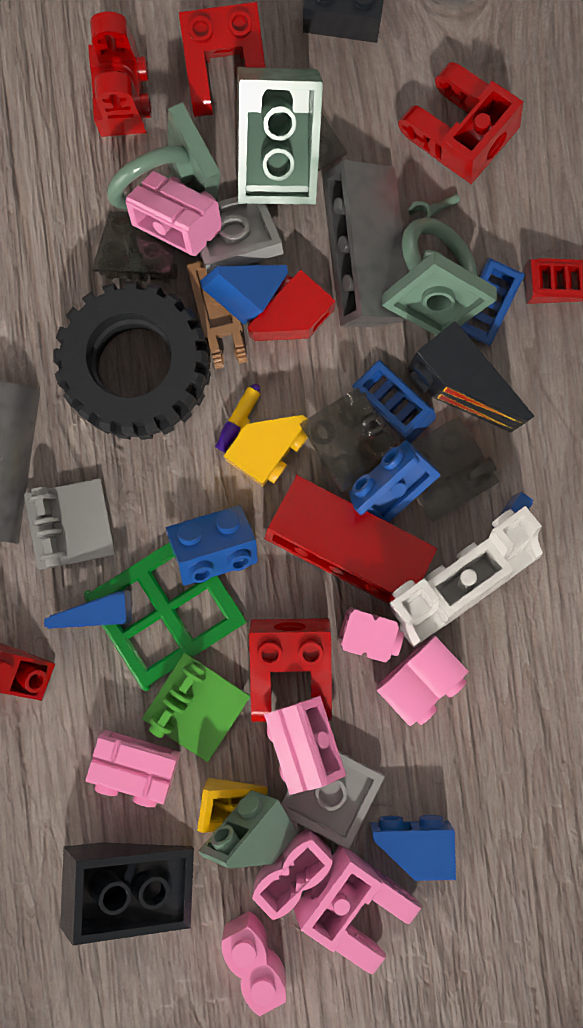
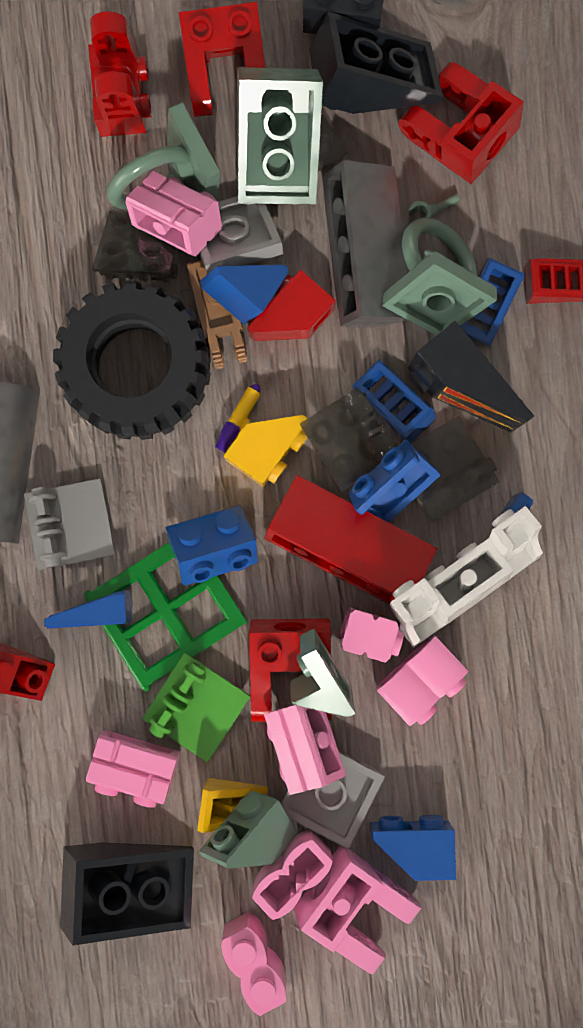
(322, 684): none -> slope
(372, 67): none -> black slope

